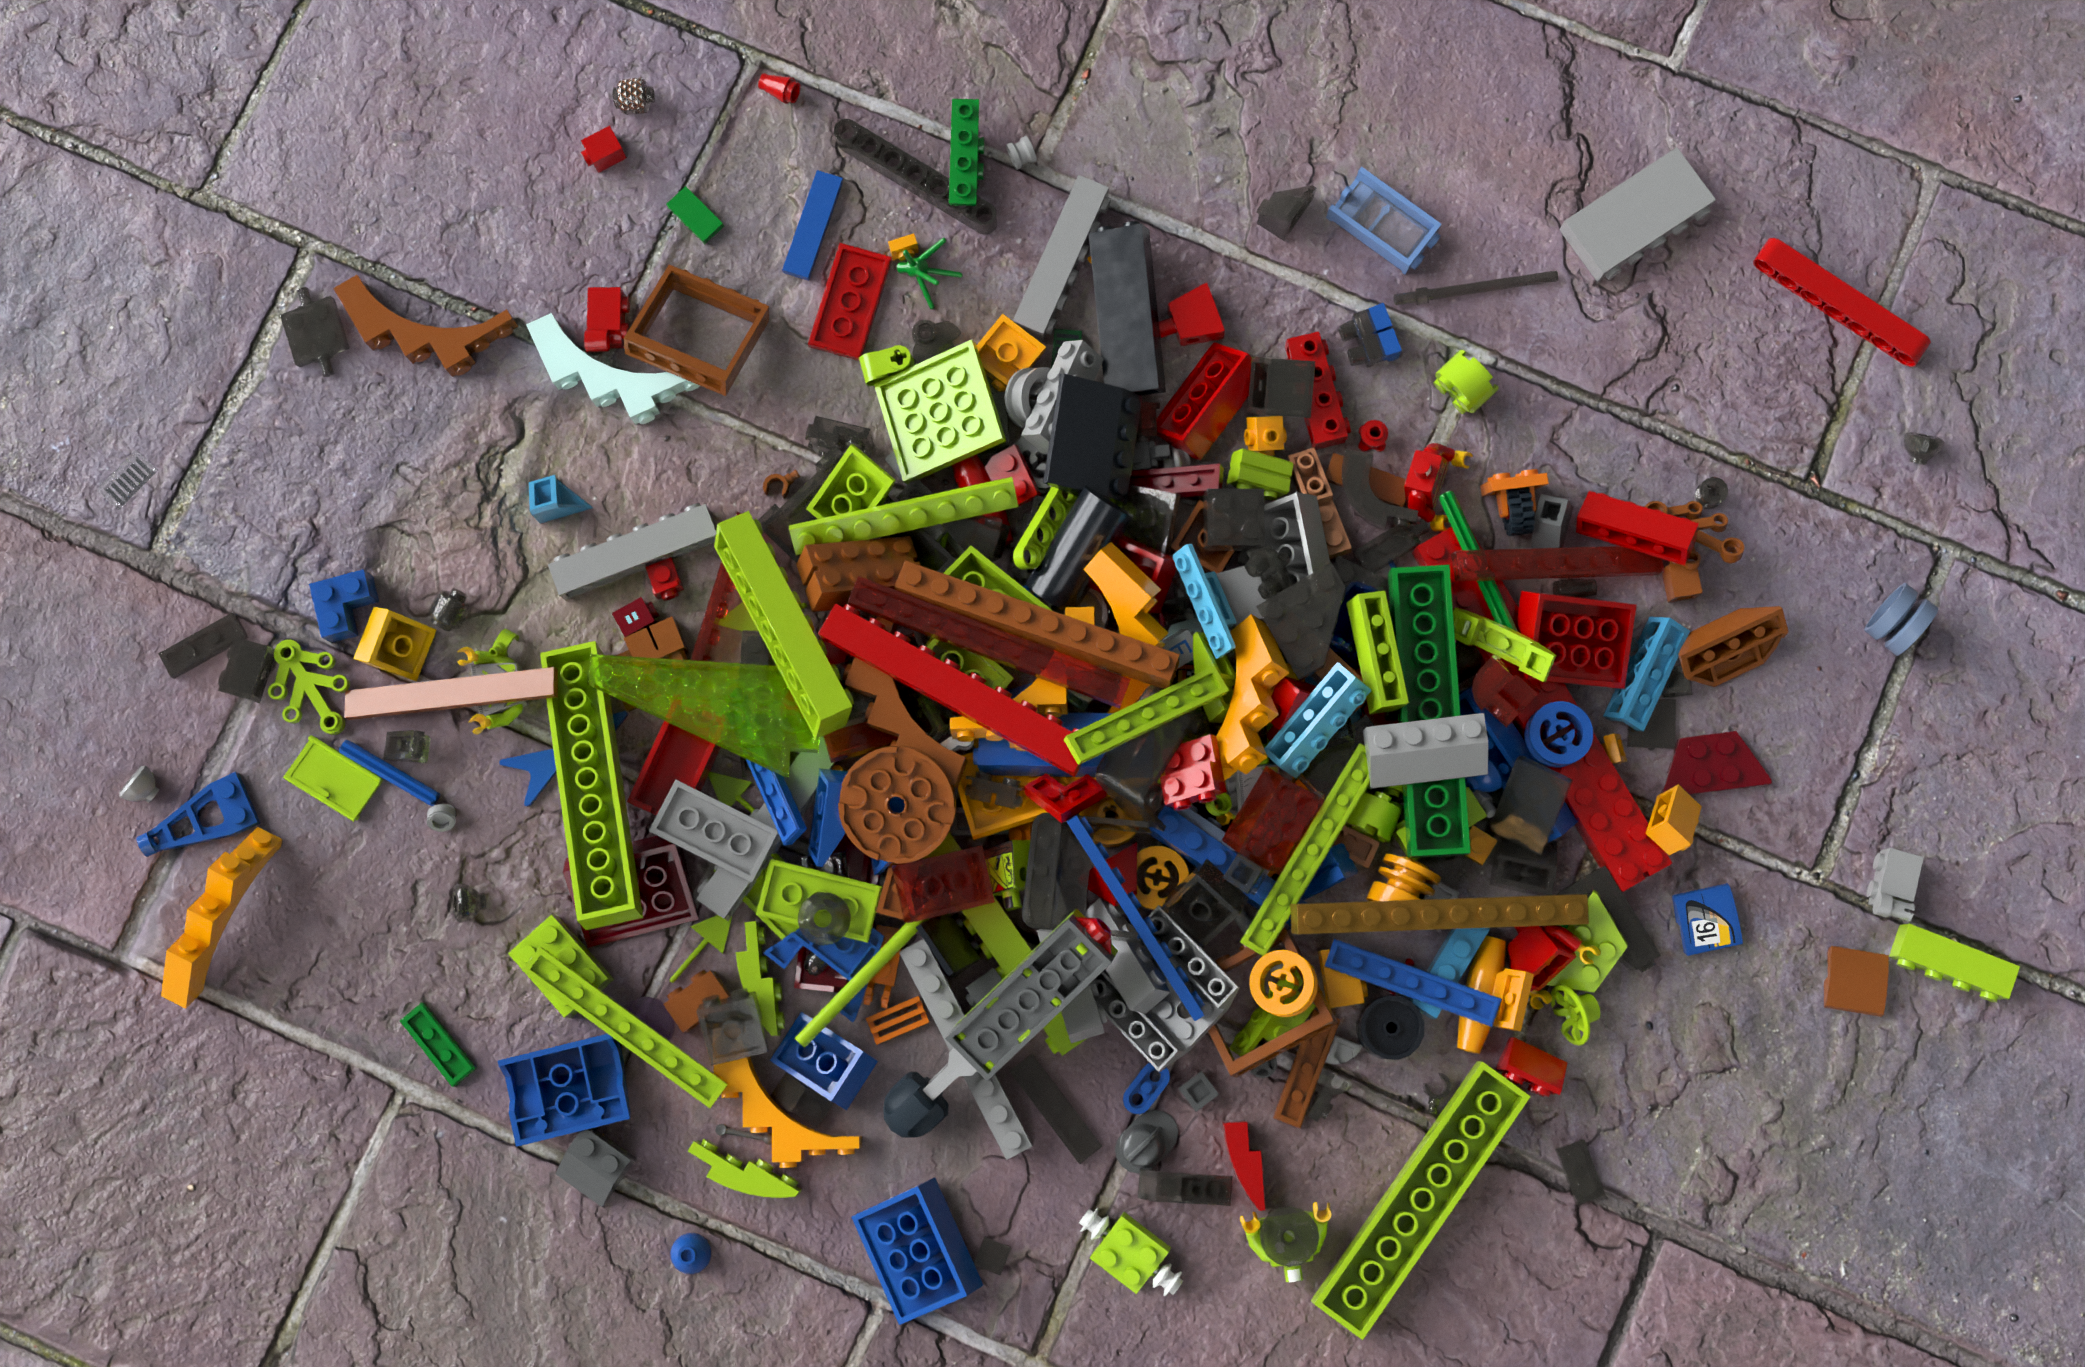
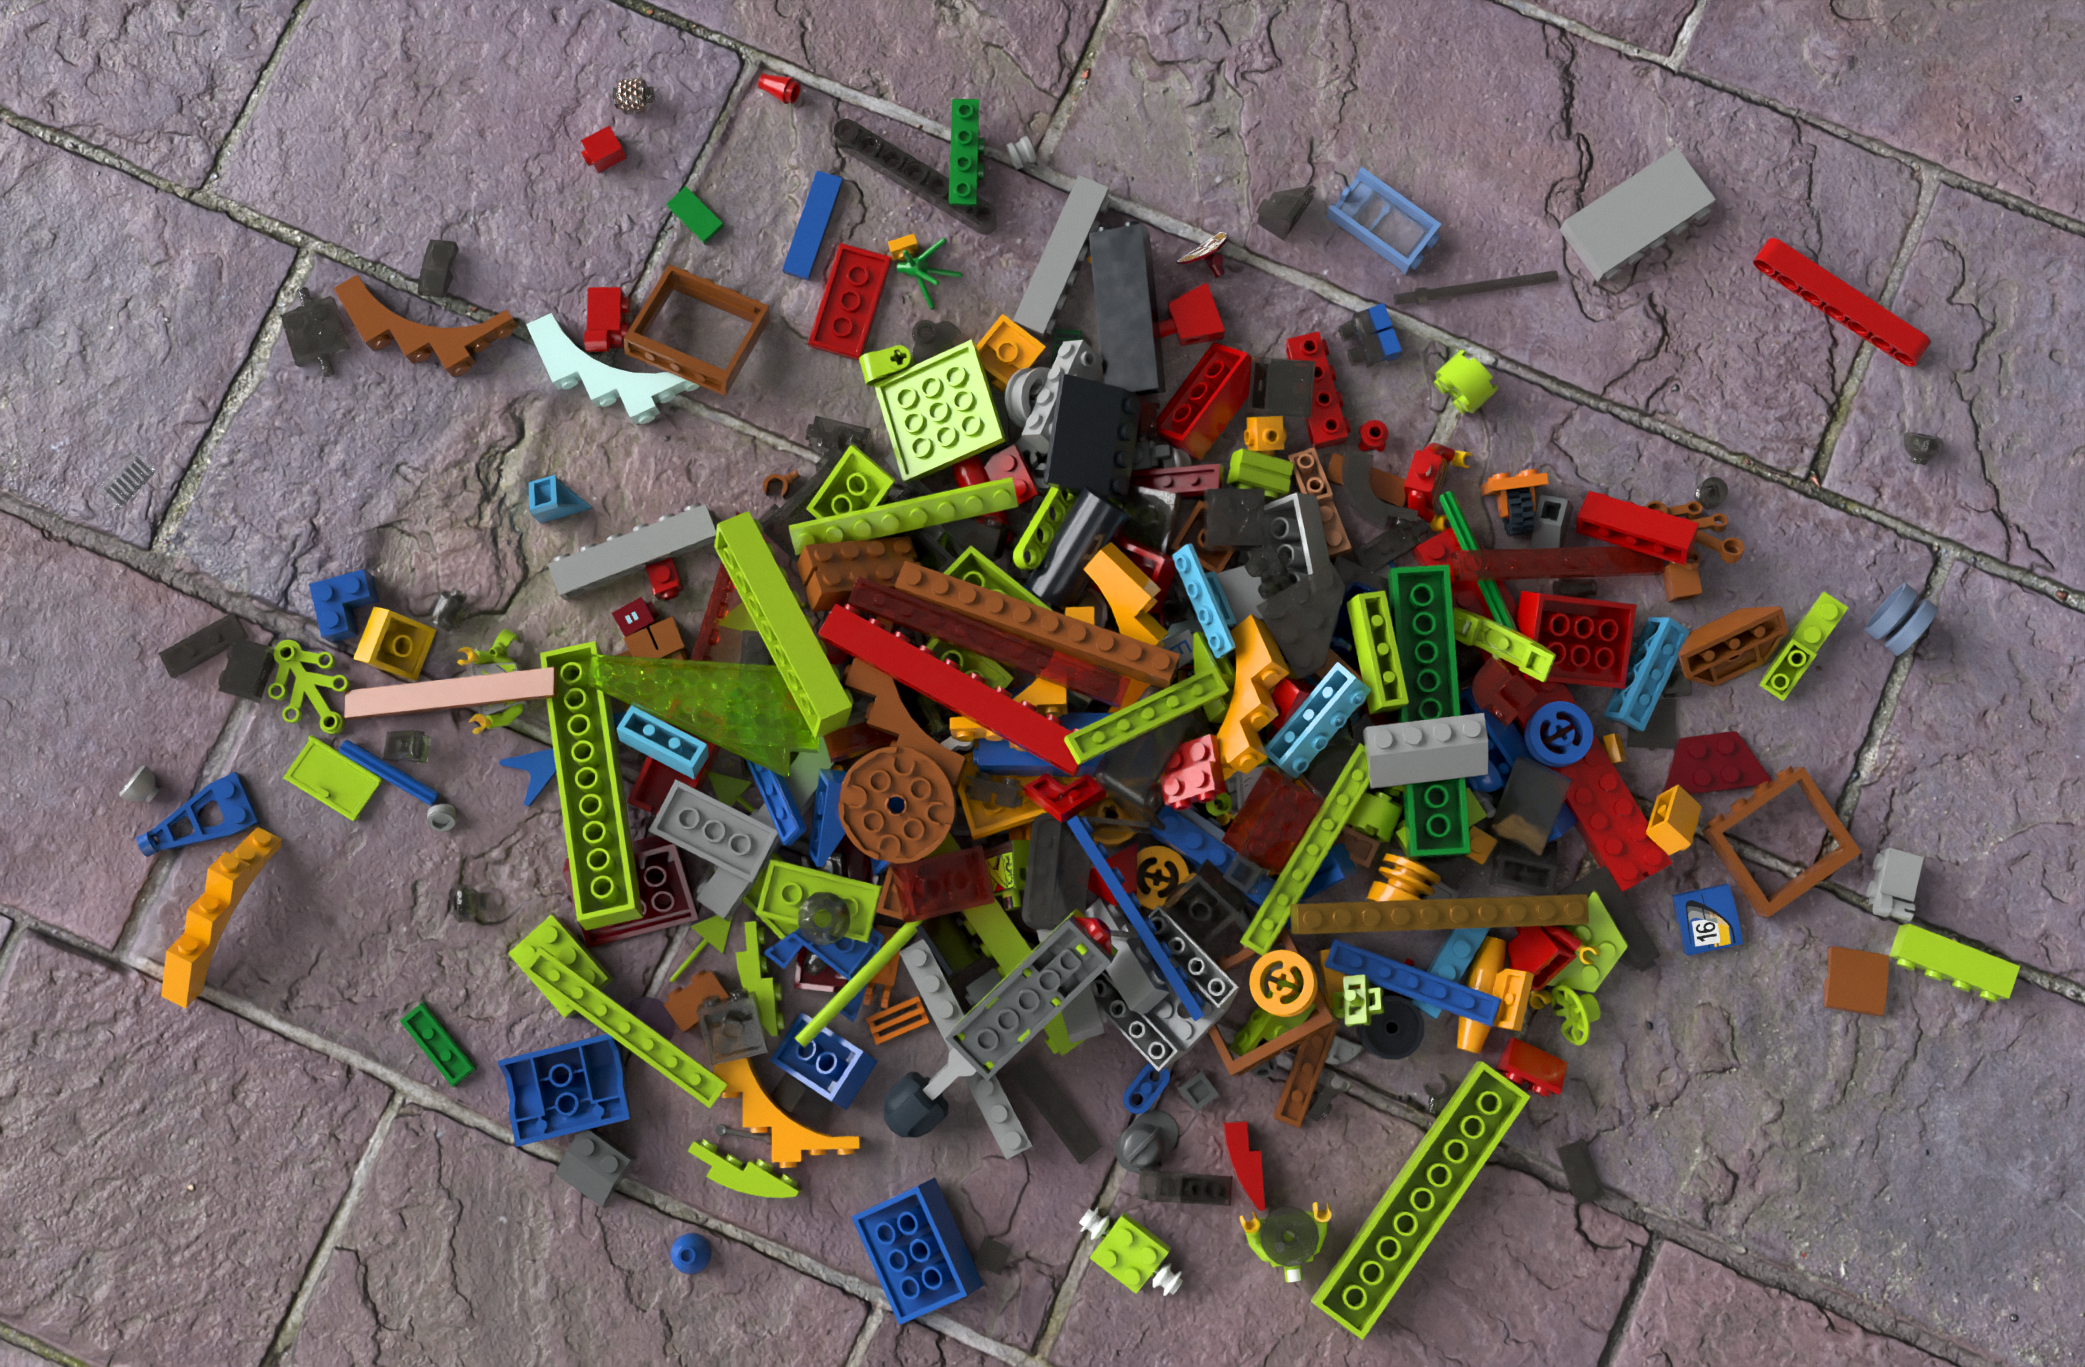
(435, 270): none -> clear smoke slope
(662, 742): none -> medium azure brick
(1207, 251): none -> shield
(1357, 998): none -> lime piece
(1802, 646): none -> lime slope
(1805, 880): none -> dark orange window

